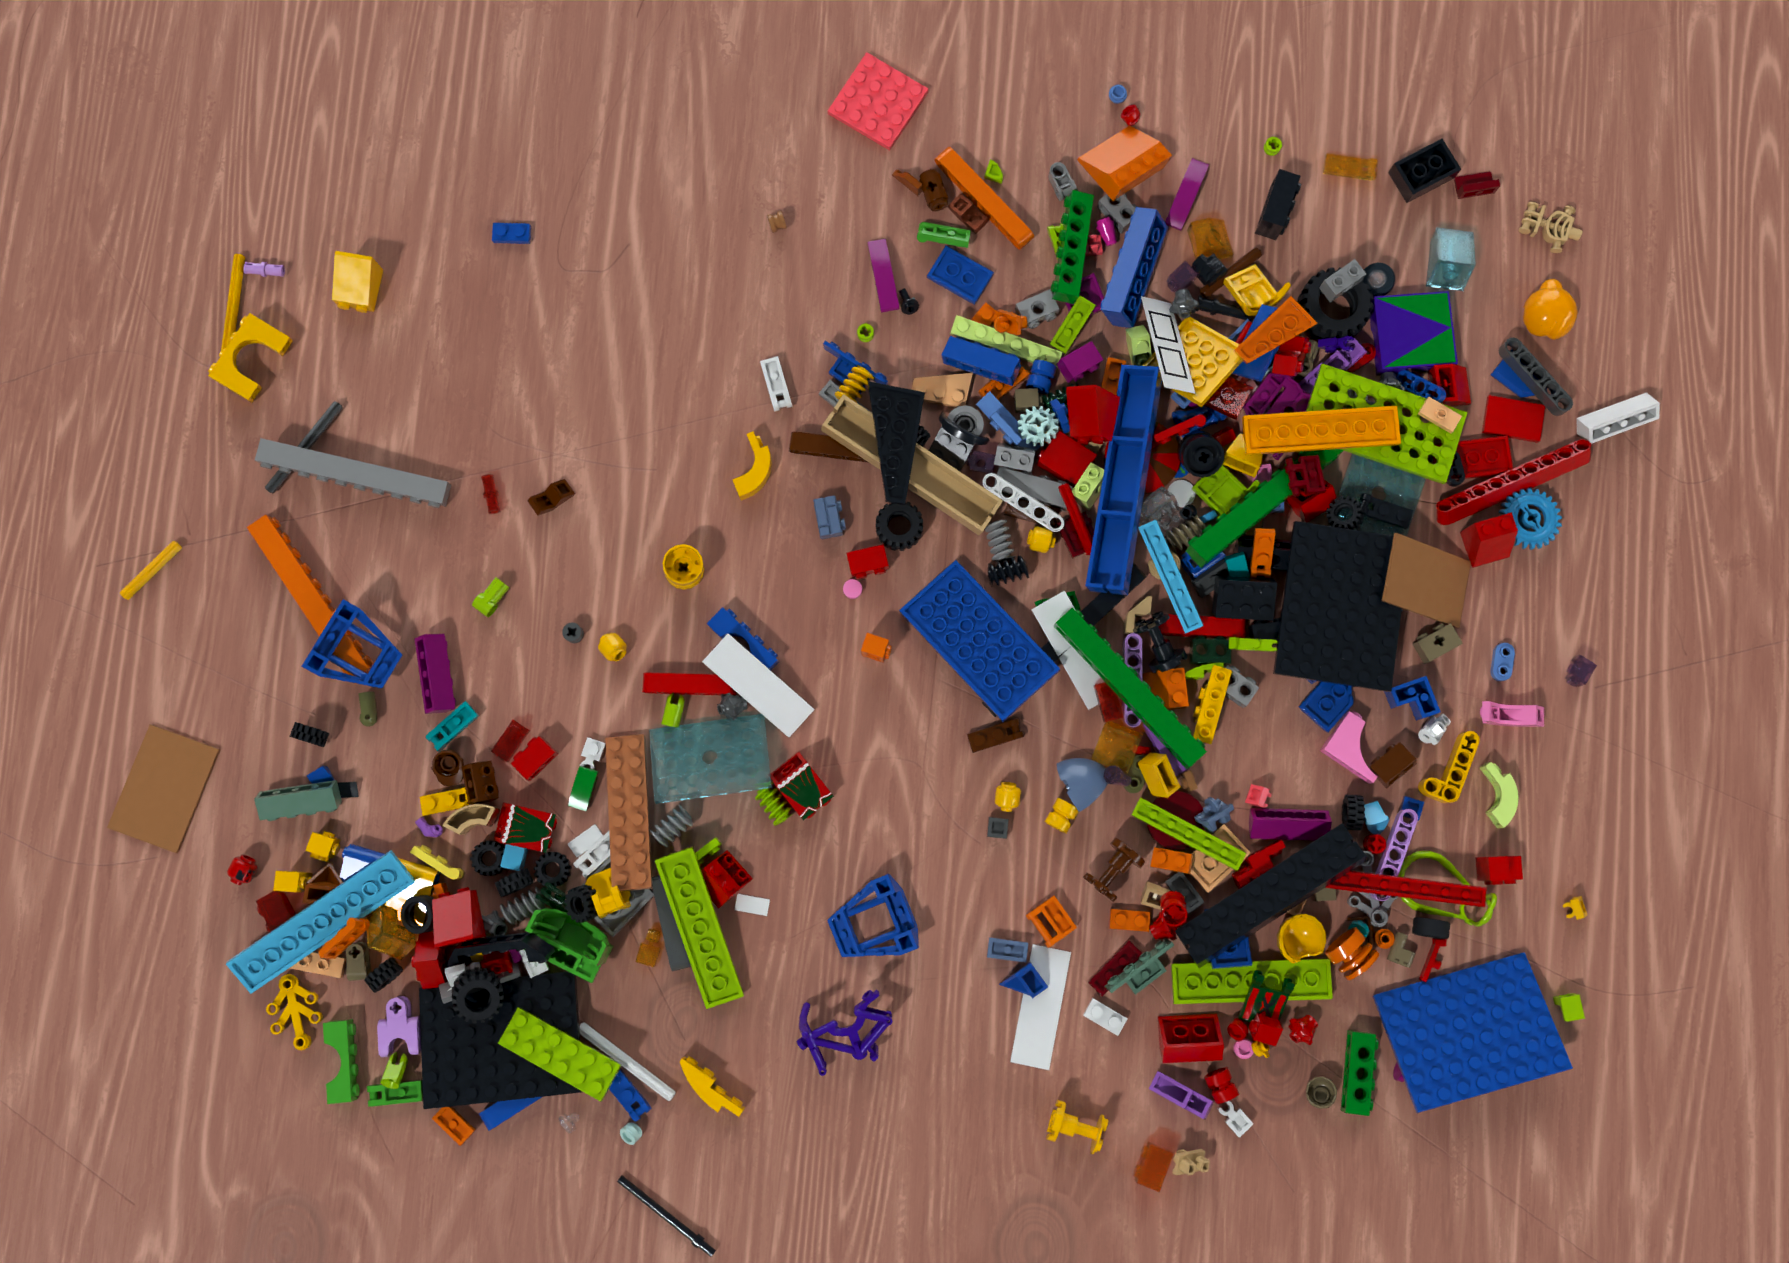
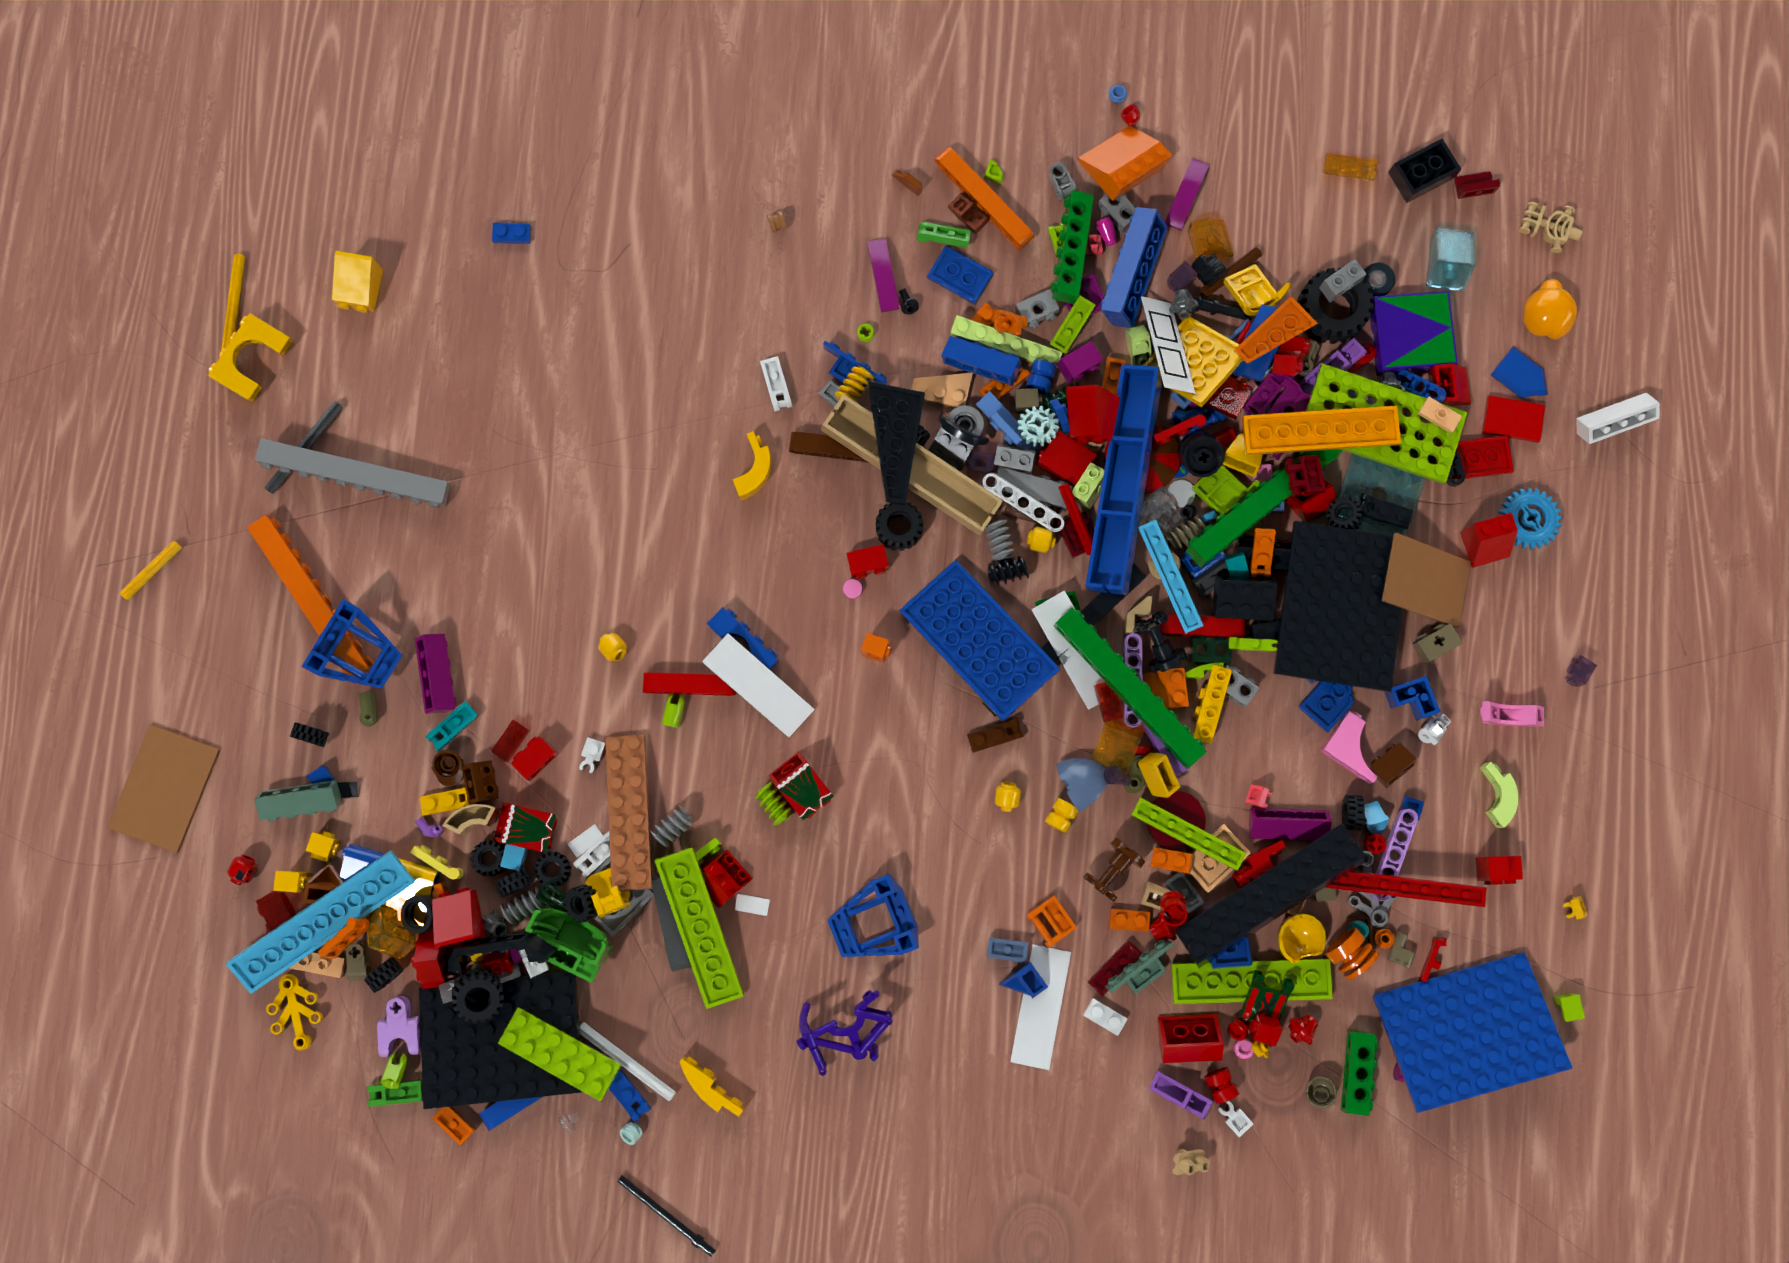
(264, 269): lavender pin -> none
(341, 1037): bright green arch -> none
(452, 973): white plate -> none
(487, 602): lime piece -> none
(490, 494): clear red pin -> none
(552, 497): reddish brown slope -> none
(575, 635): dark grey wheel -> none
(582, 788): green slope -> none
(648, 953): clear yellow plate -> none
(683, 556): yellow wheel -> none
(731, 706): dark grey rock -> none
(739, 766): clear light blue plate -> none
(828, 517): sand blue brick -> none
(878, 101): coral plate -> none
(936, 199): reddish brown piece -> none
(997, 828): dark grey plate -> none
(1068, 1124): yellow piece -> none
(1153, 1166): clear orange brick -> none
(1188, 781): medium nougat plate -> none
(1214, 811): sand blue hips -> none
(1277, 143): lime bush -> none
(1278, 204): black brick -> none
(1331, 345): dark purple plate -> none
(1431, 928): black tyre -> none
(1449, 866): lime animal -> none
(1453, 764): yellow beam -> none
(1500, 661): medium blue plate -> none
(1522, 477): red beam -> none
(1544, 380): dark grey beam -> none

